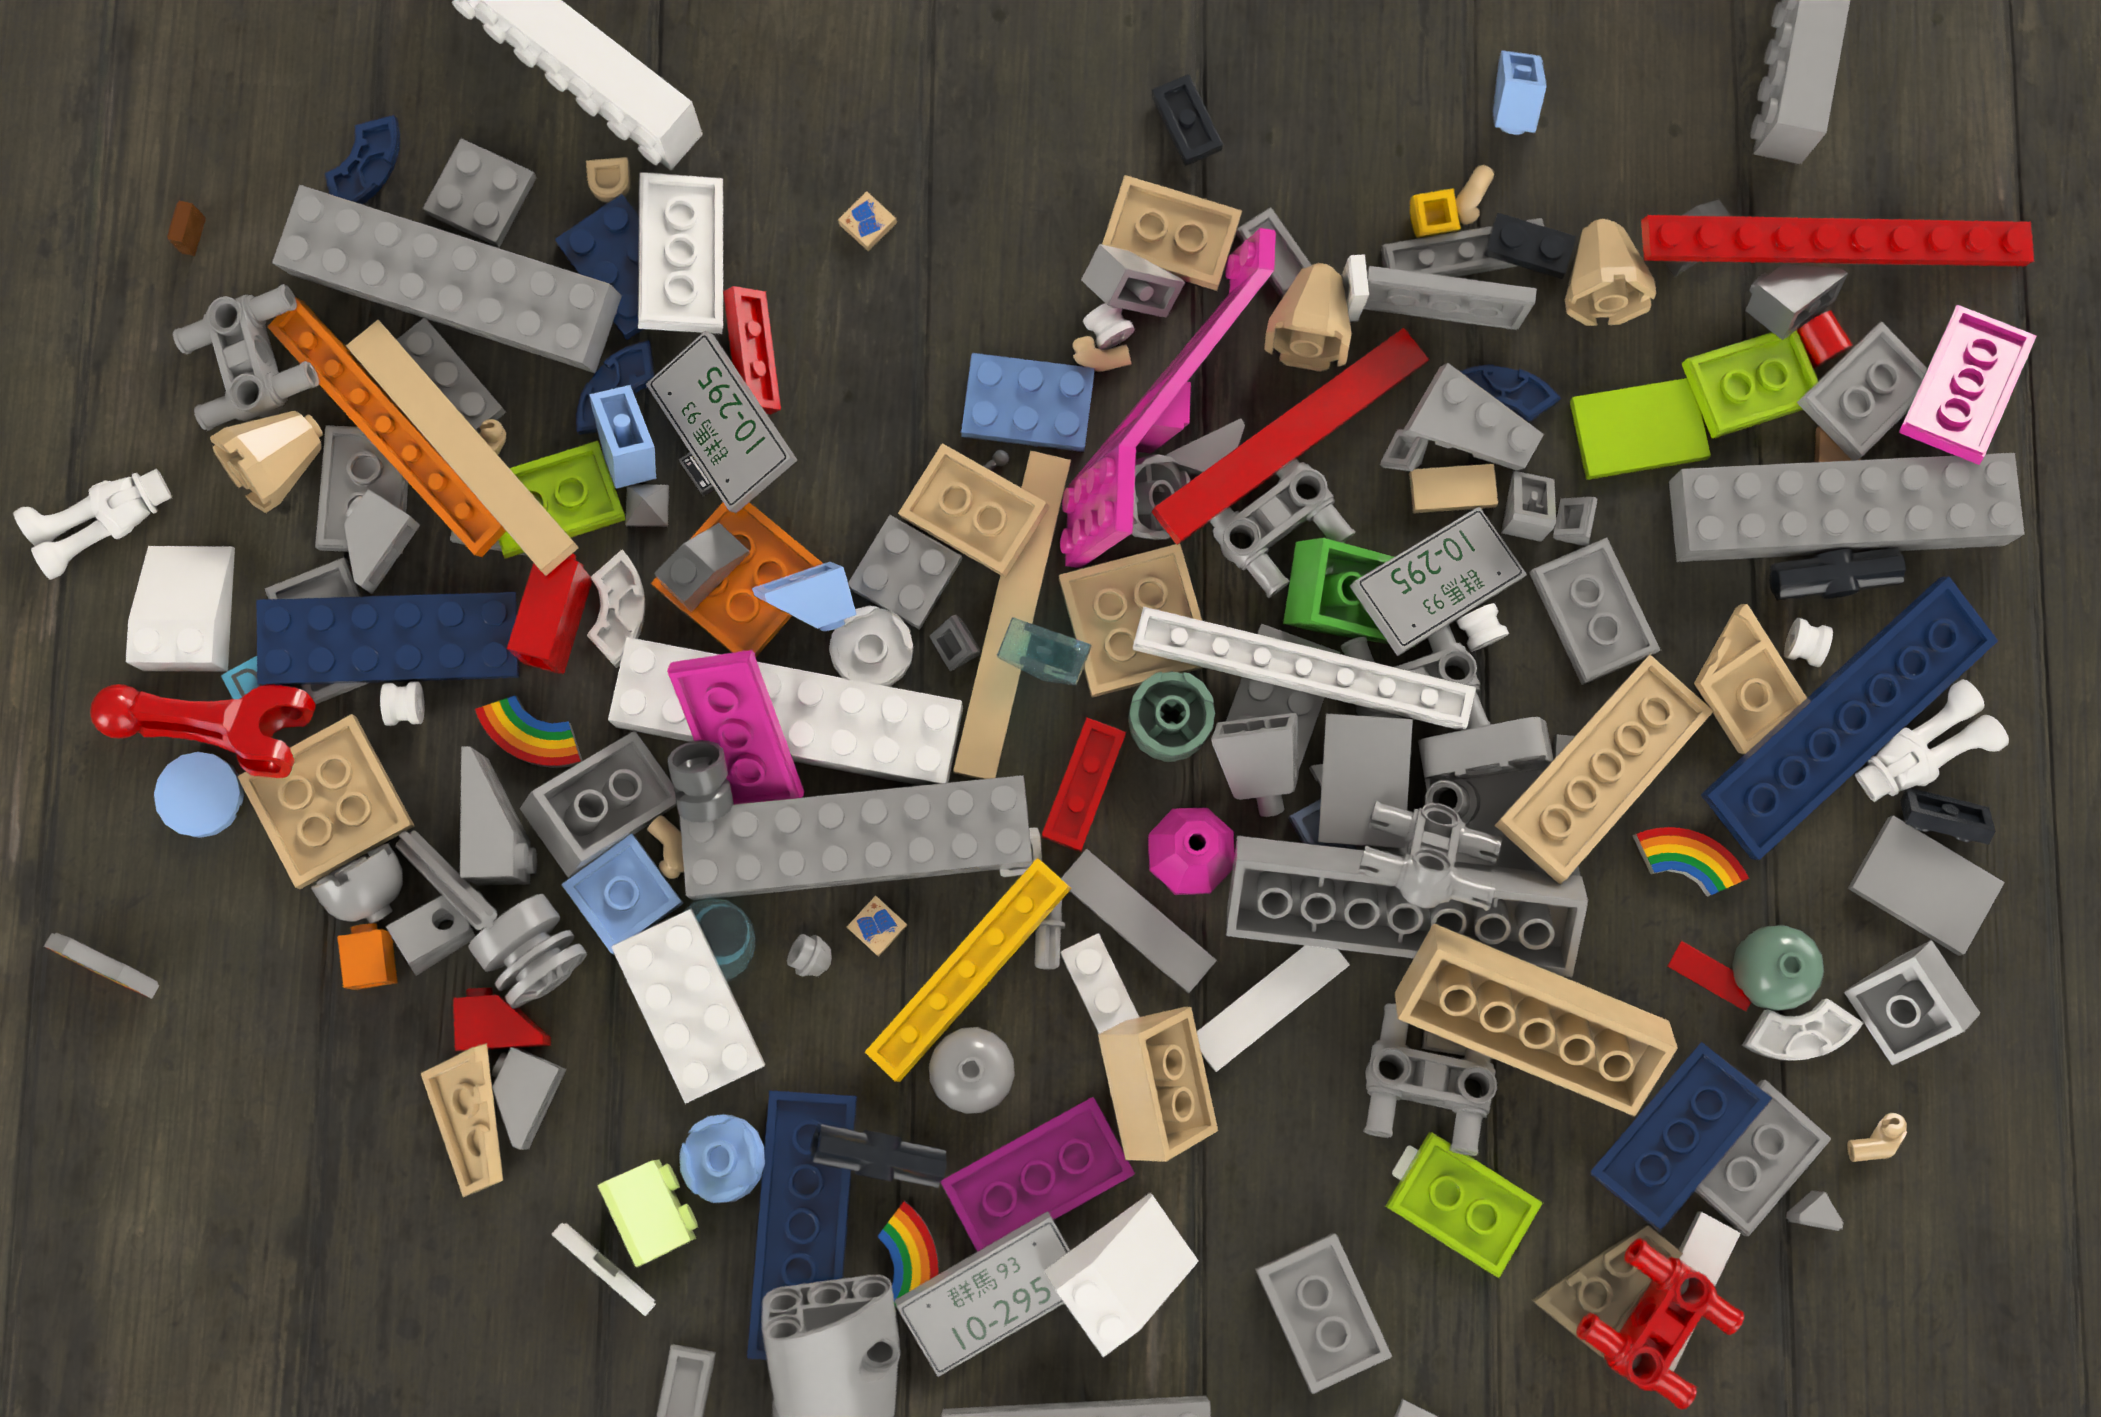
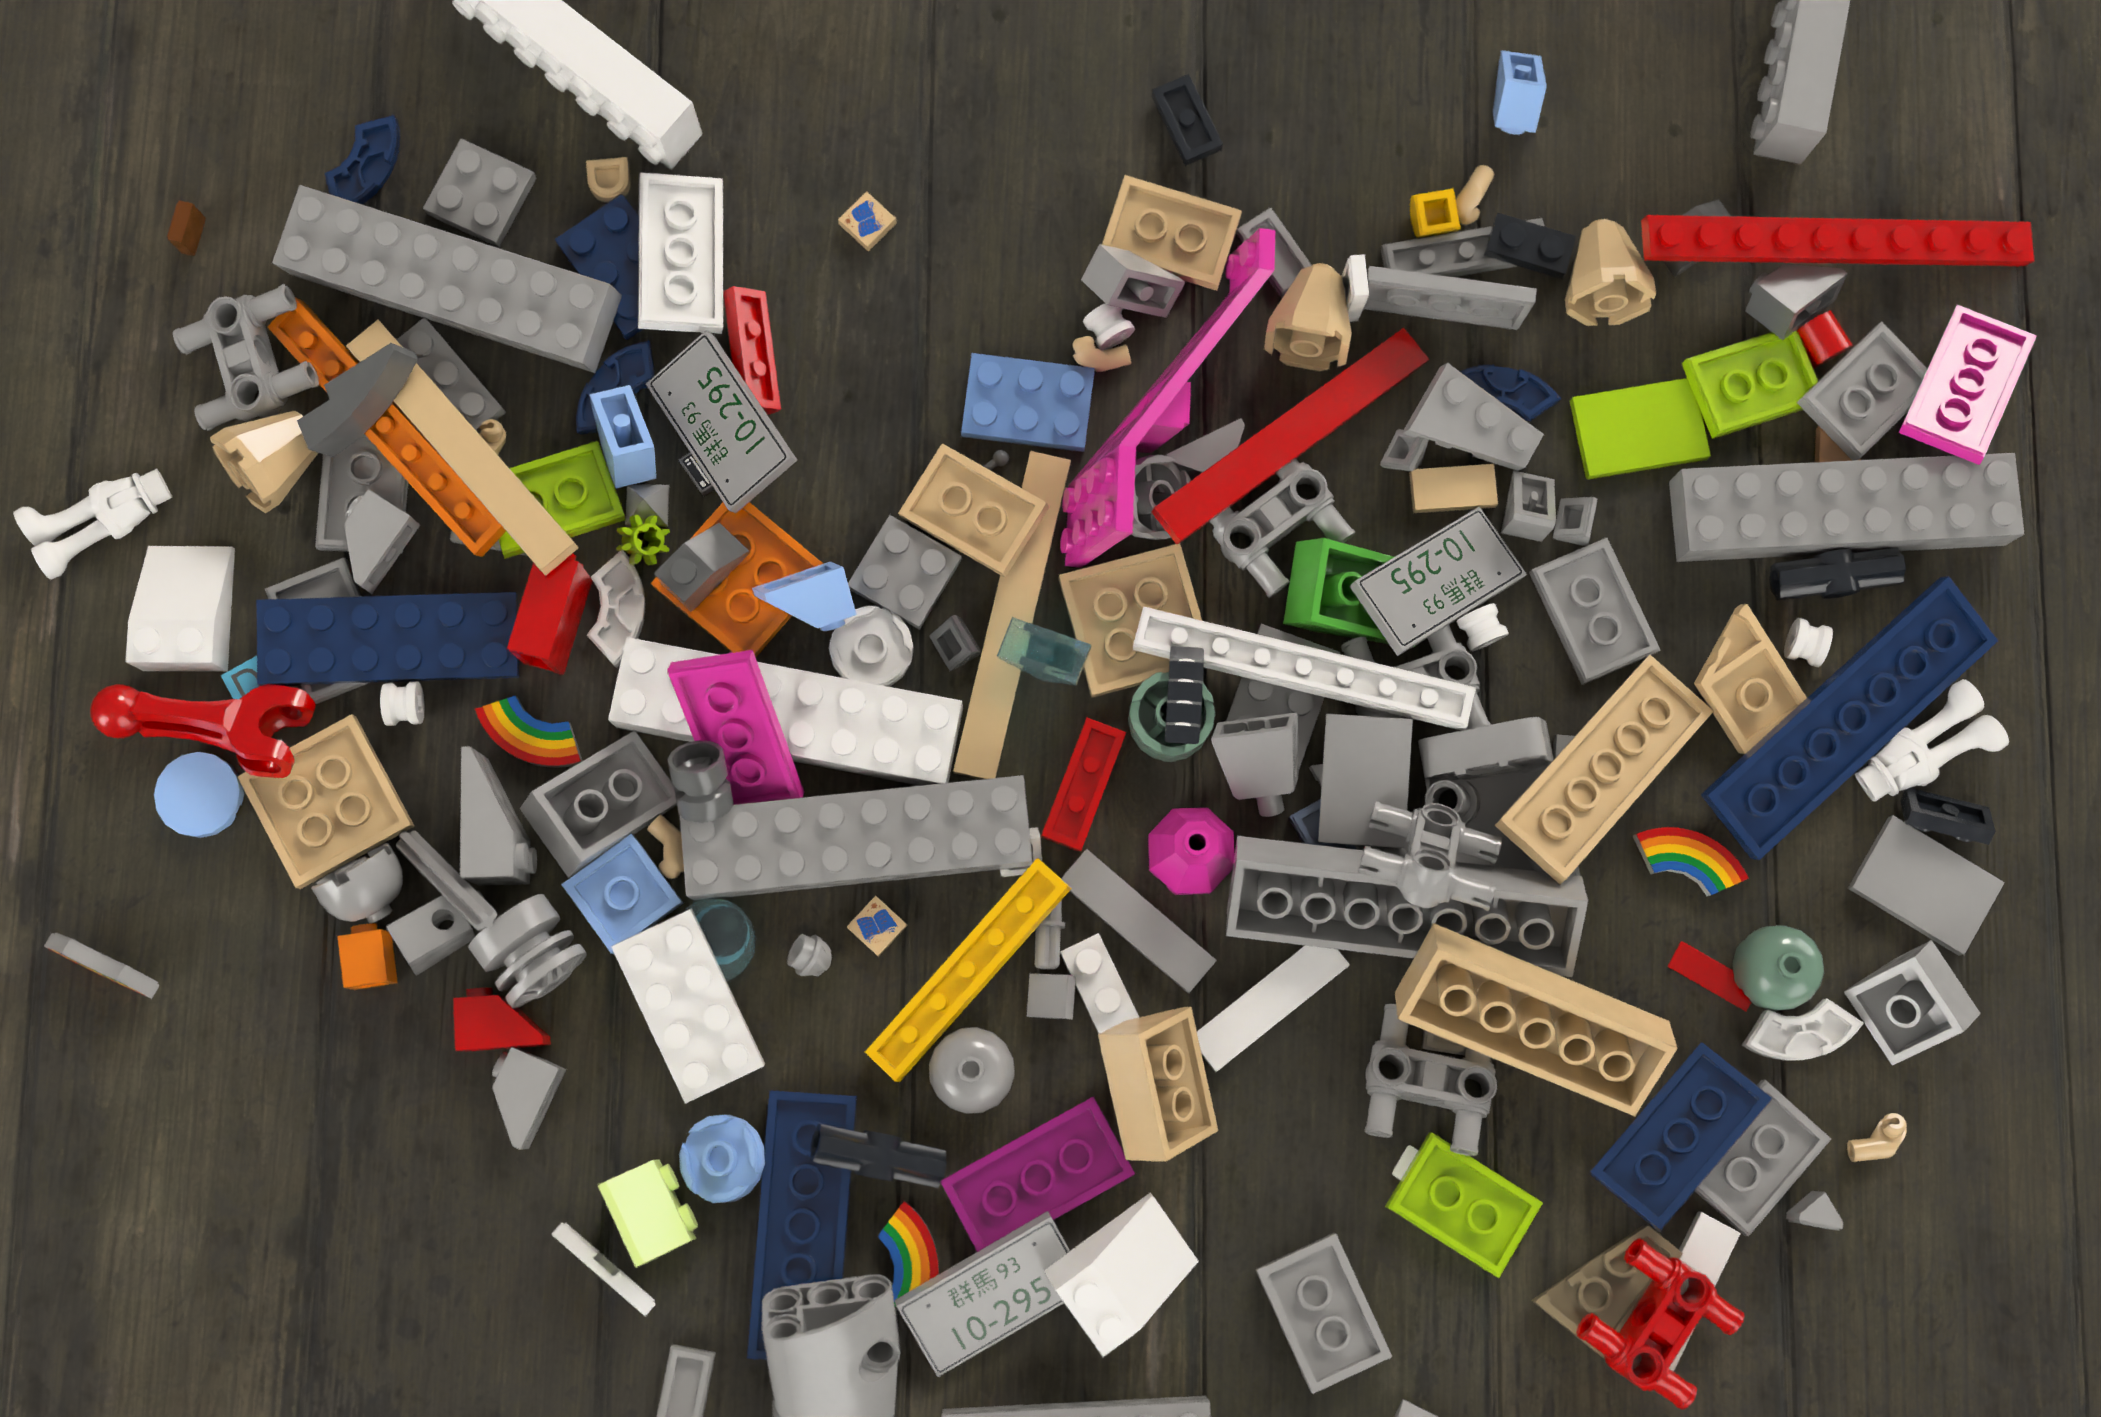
(357, 400): none -> dark grey slope
(466, 1117): tan wing -> none
(632, 544): none -> lime gear
(1051, 996): none -> light grey tile
(1184, 695): none -> black sticker

